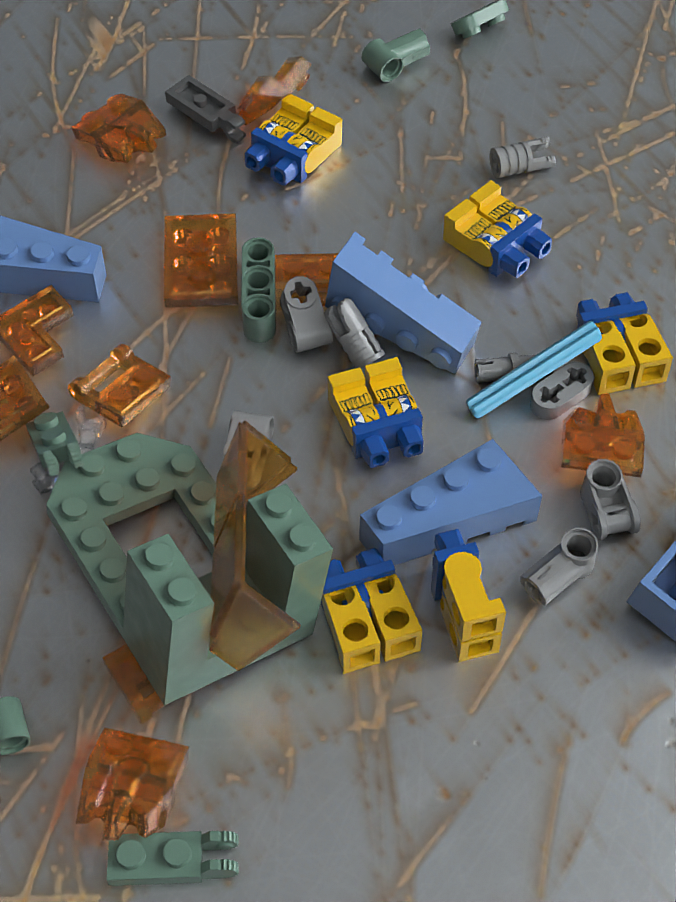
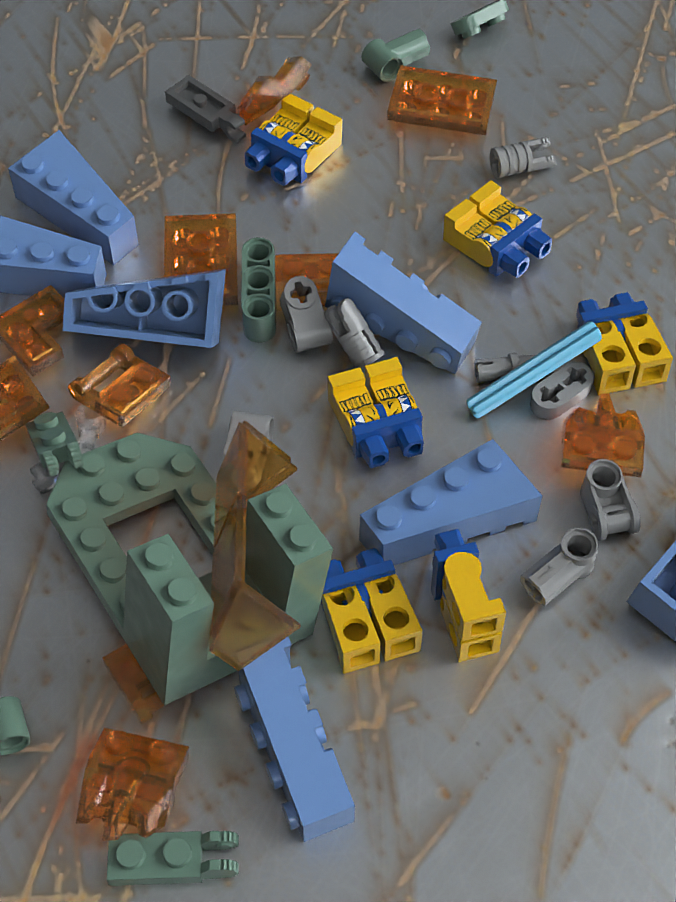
(74, 197): none -> medium blue wedge
(120, 128): clear orange plate -> none
(163, 309): none -> medium blue wedge
(293, 740): none -> medium blue wedge
(442, 100): none -> clear orange plate

